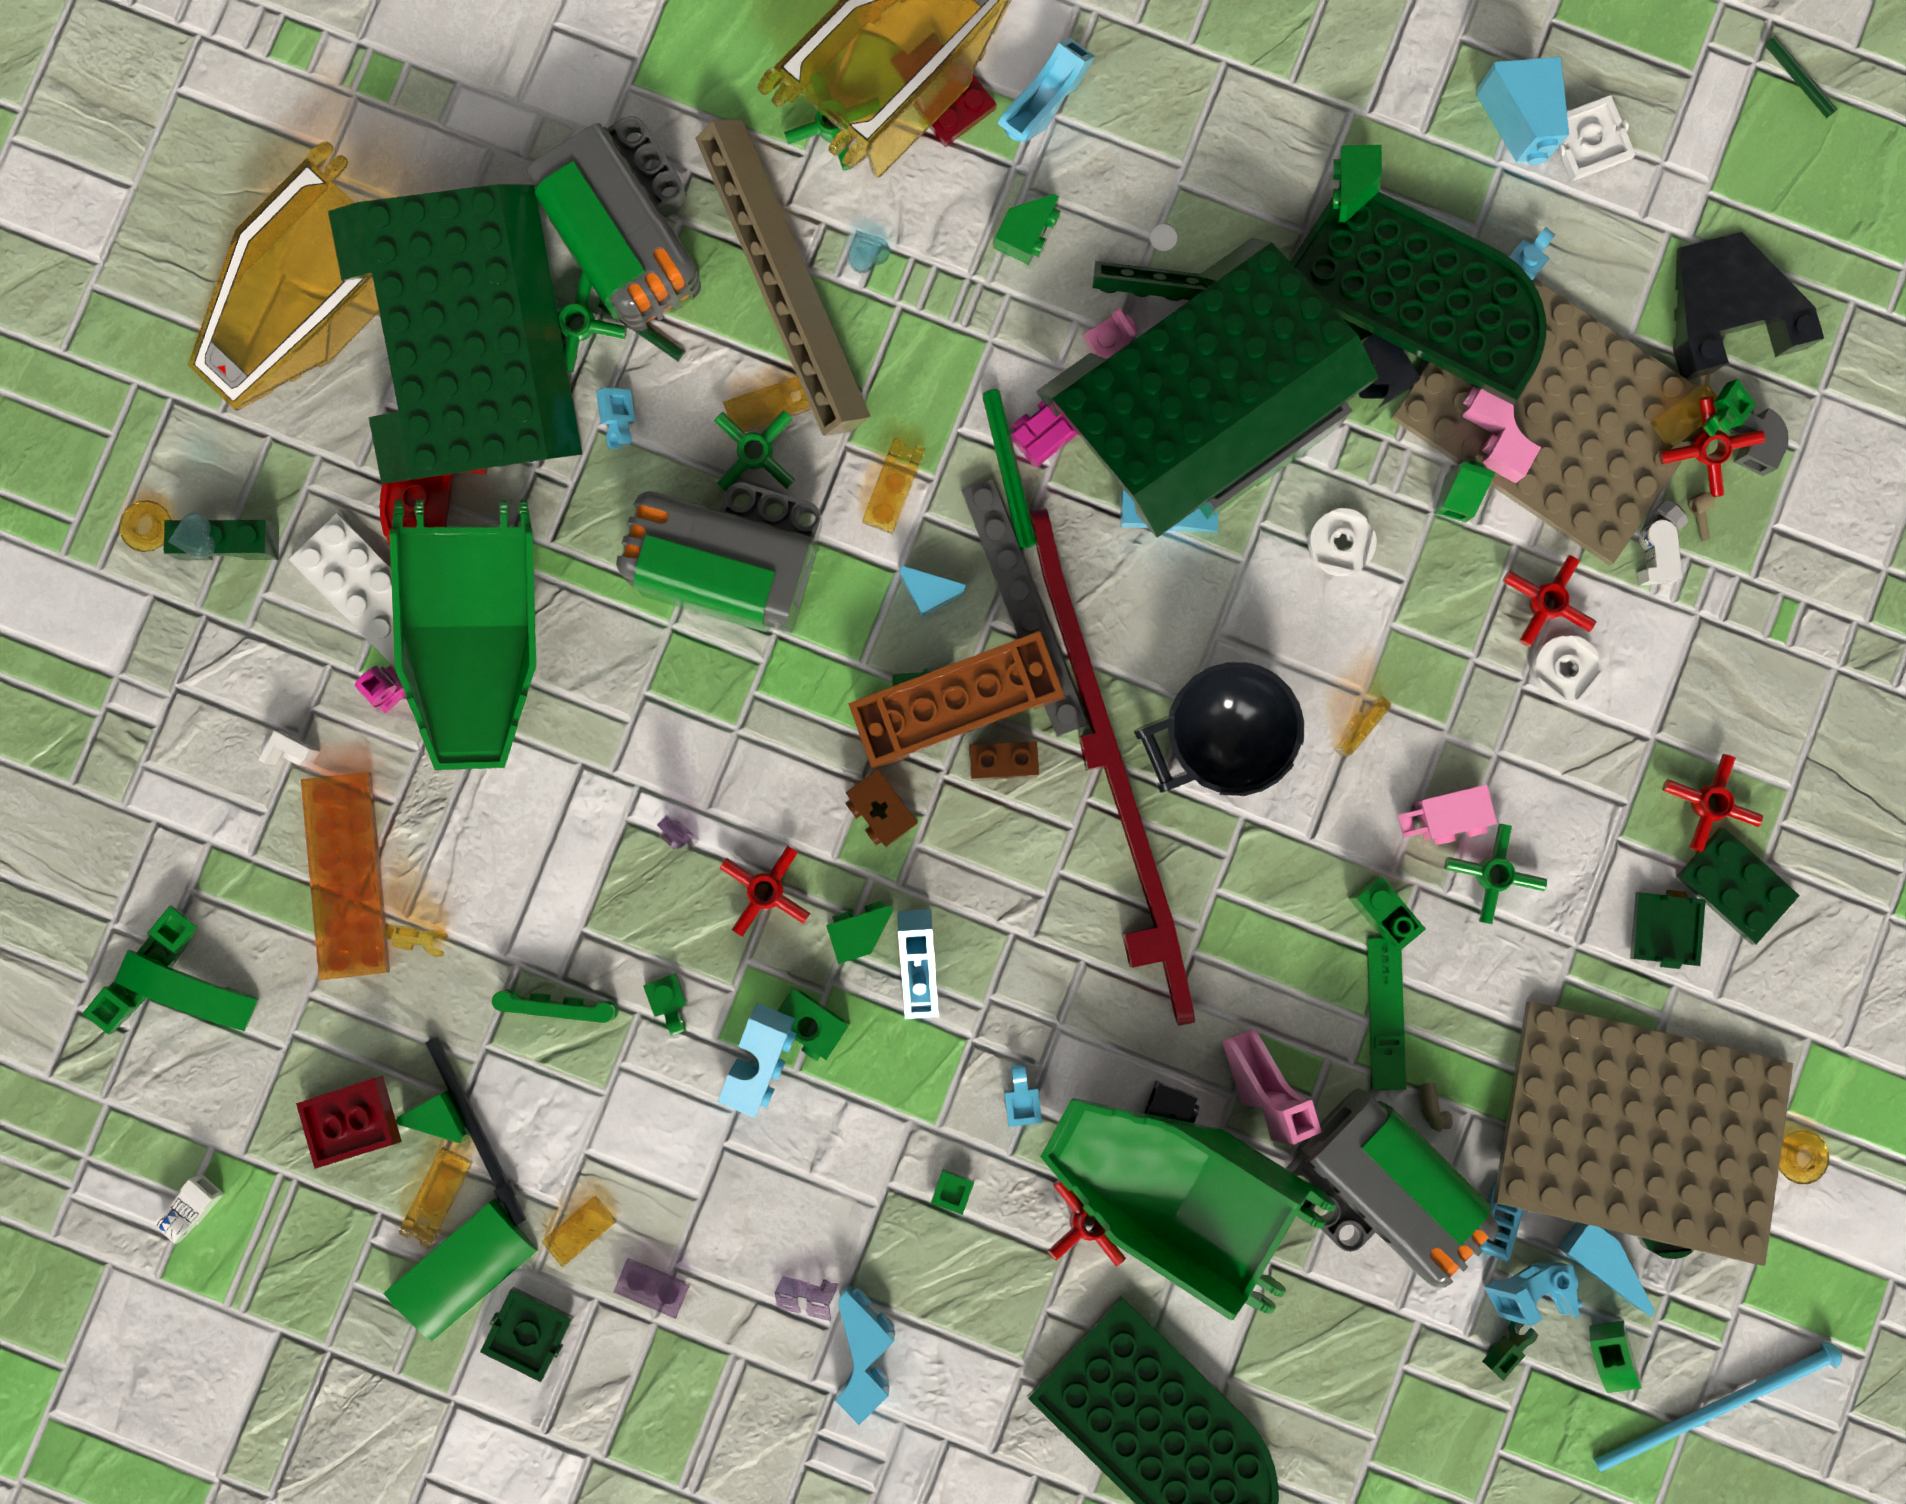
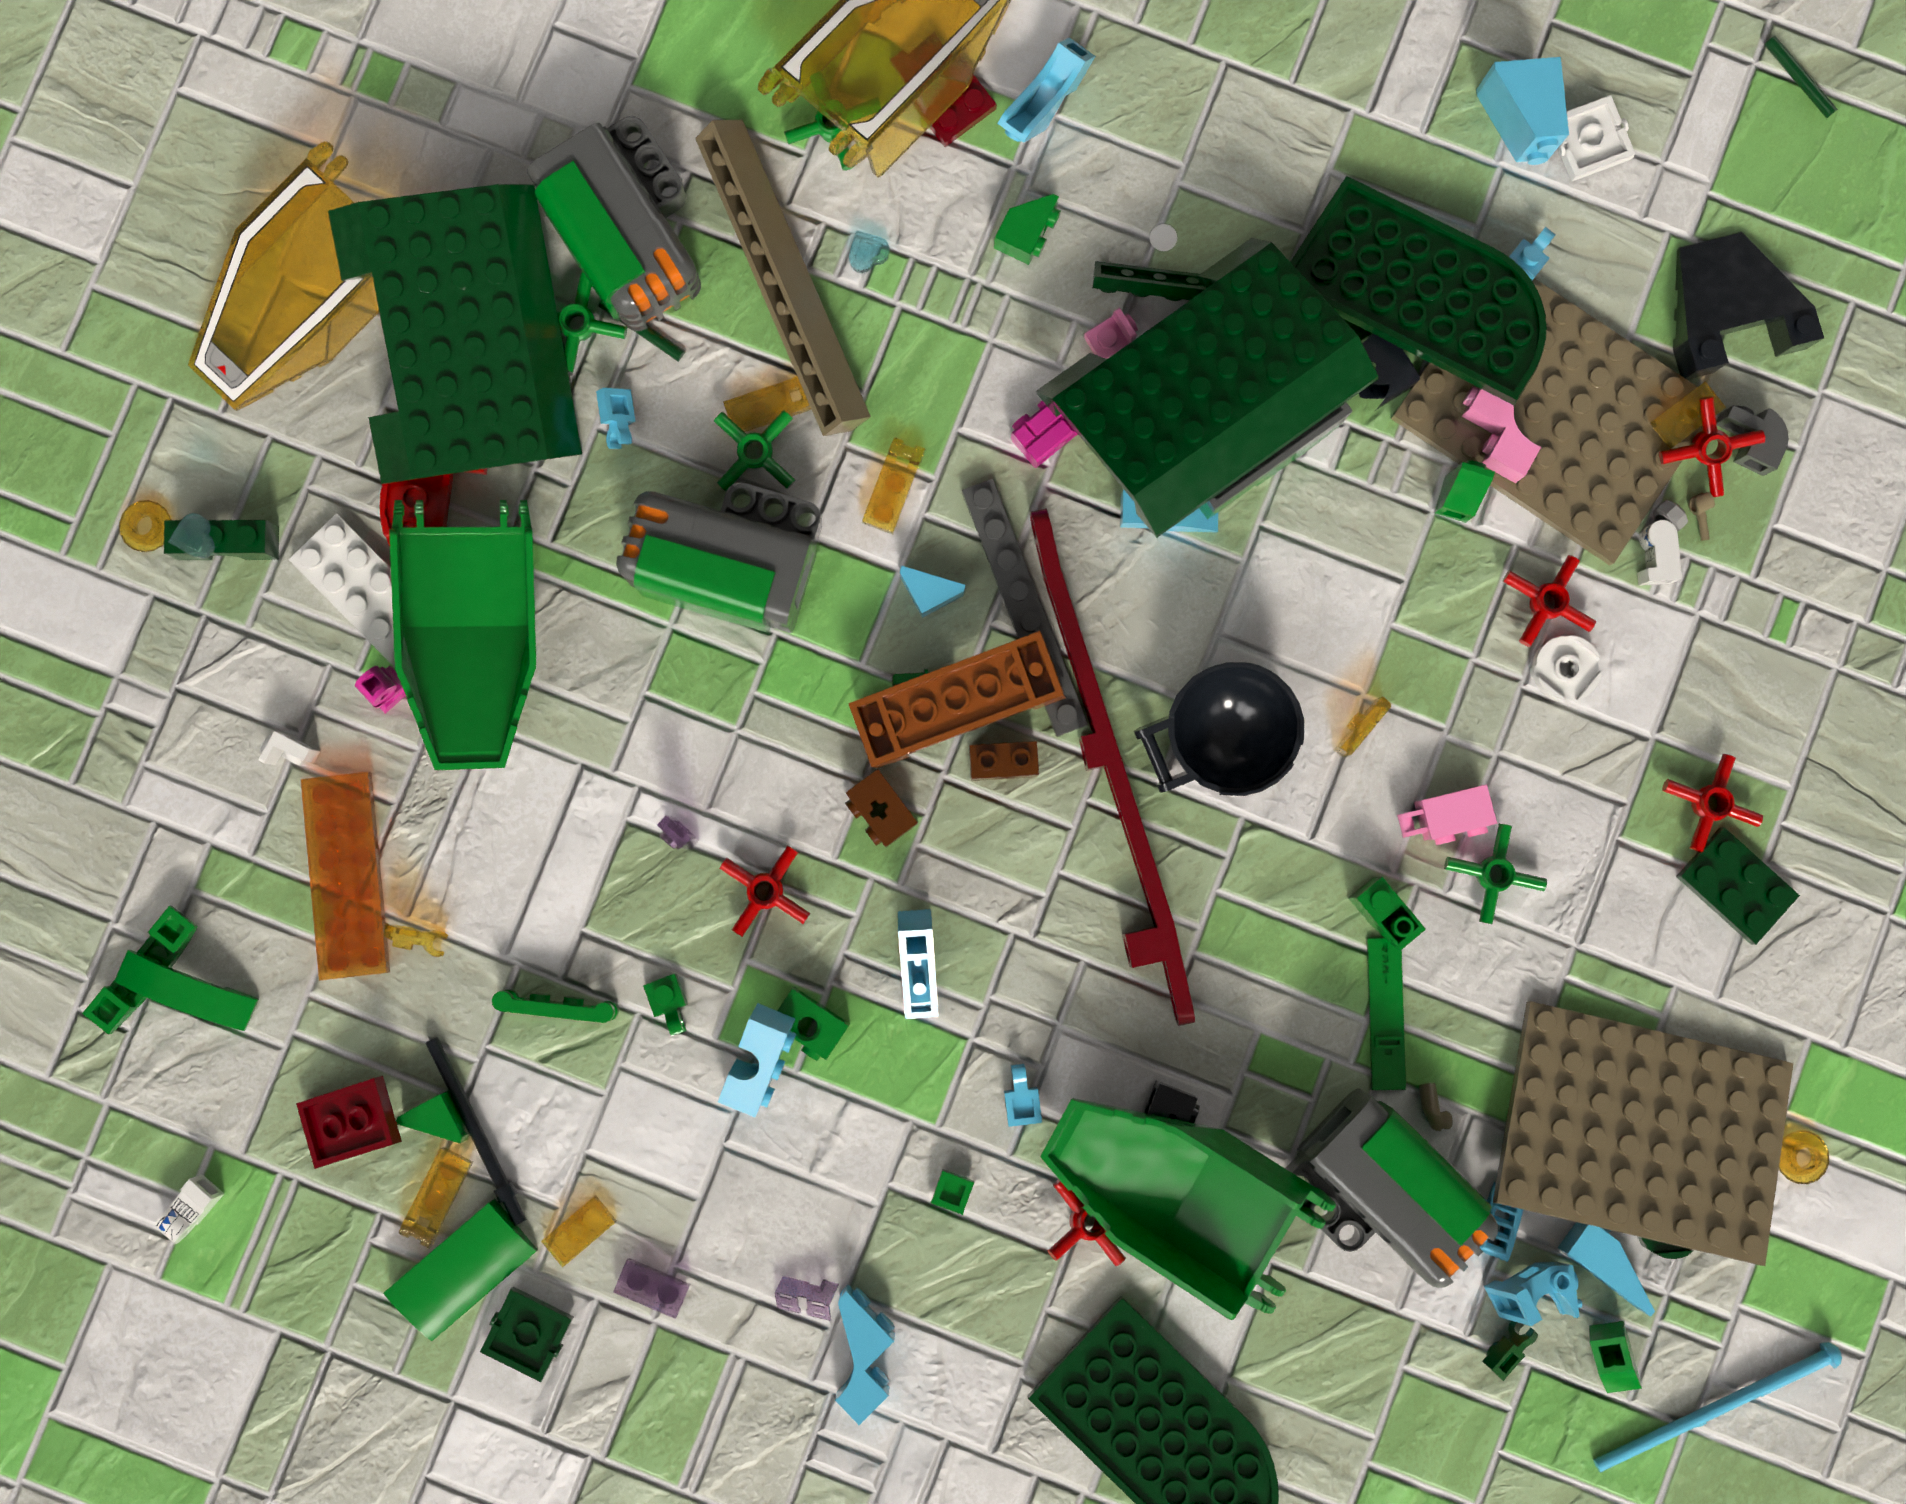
(859, 934): green slope -> none
(1009, 469): green axle -> none
(1262, 1085): bright pink arch -> none
(1357, 531): white plate -> none
(1358, 176): green slope -> none
(1668, 929): dark green piece -> none
(1733, 408): green plate -> none

